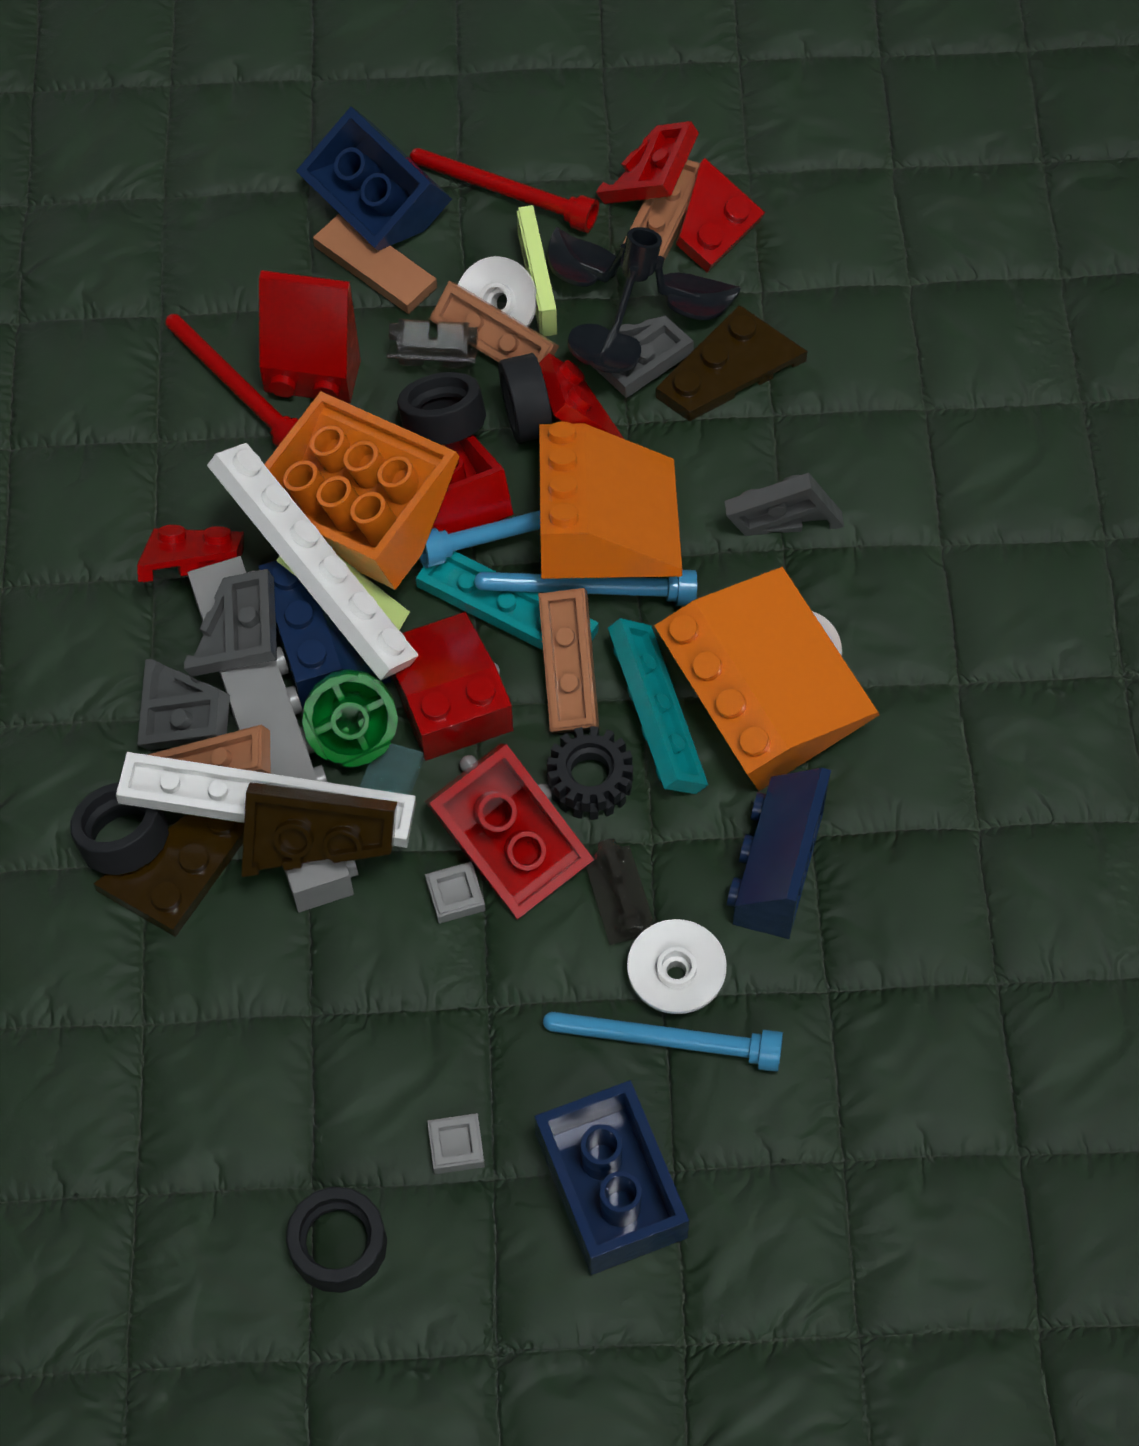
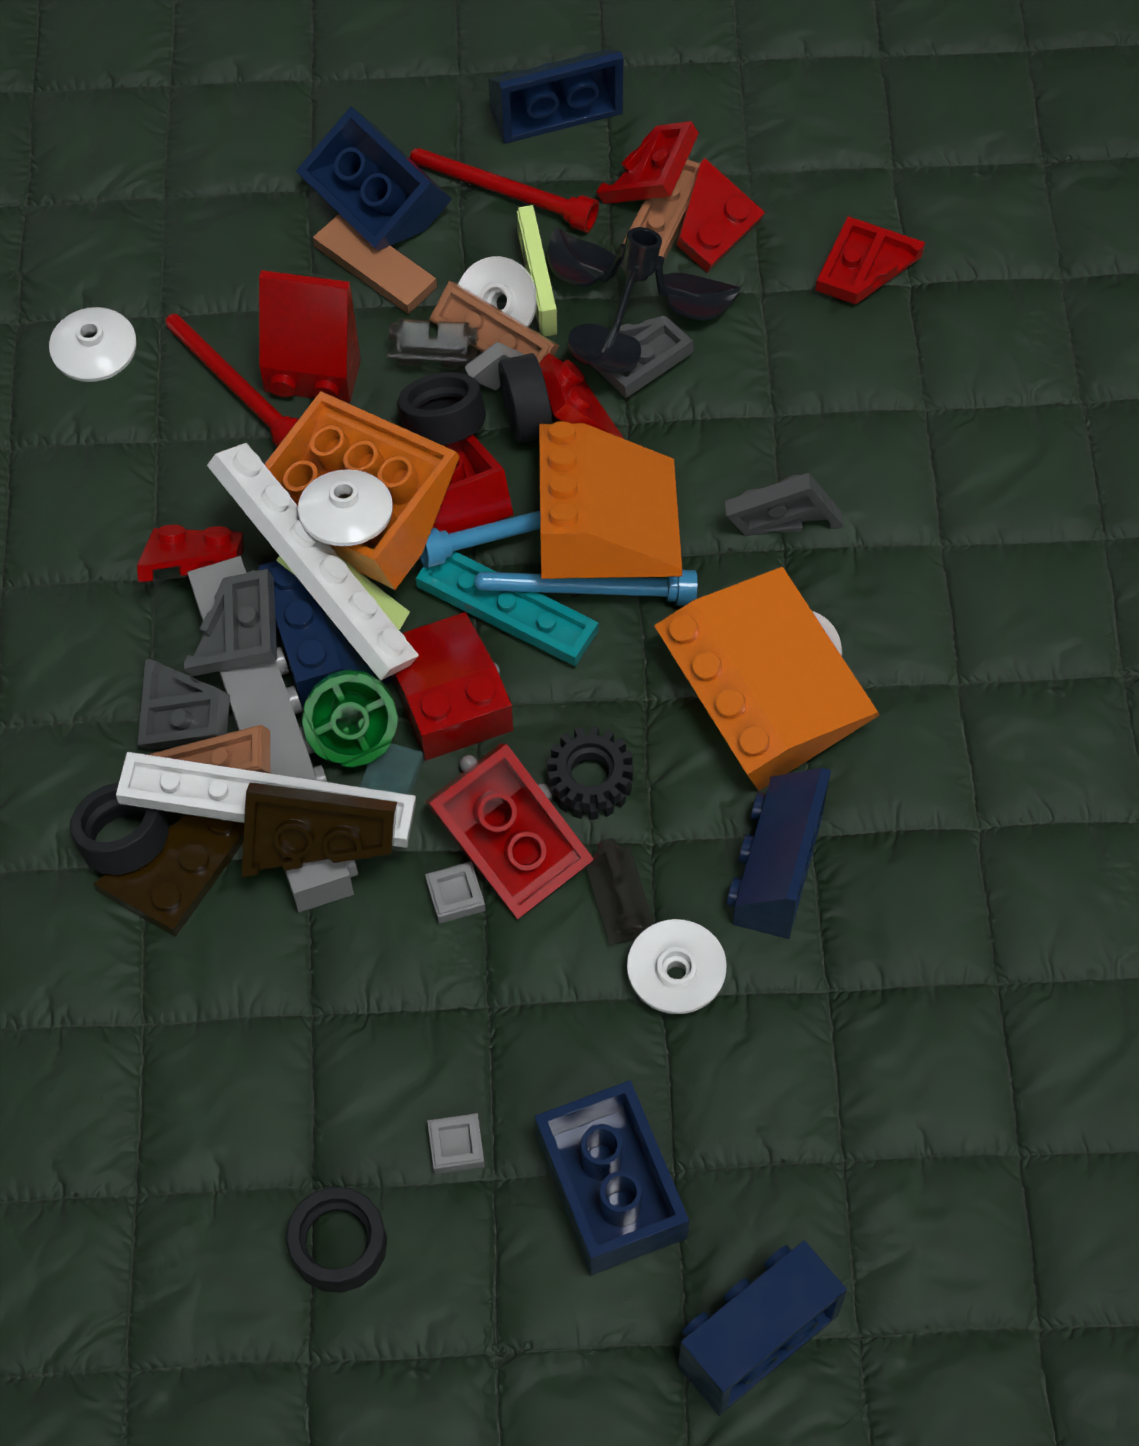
(97, 356): none -> white dish
(345, 507): none -> white dish
(485, 366): none -> light grey tile
(557, 95): none -> dark blue slope
(568, 660): nougat tile -> none
(657, 707): teal plate -> none
(726, 362): dark brown wing -> none
(760, 1049): dark azure piece -> none
(760, 1325): none -> dark blue brick
(865, 260): none -> red wing

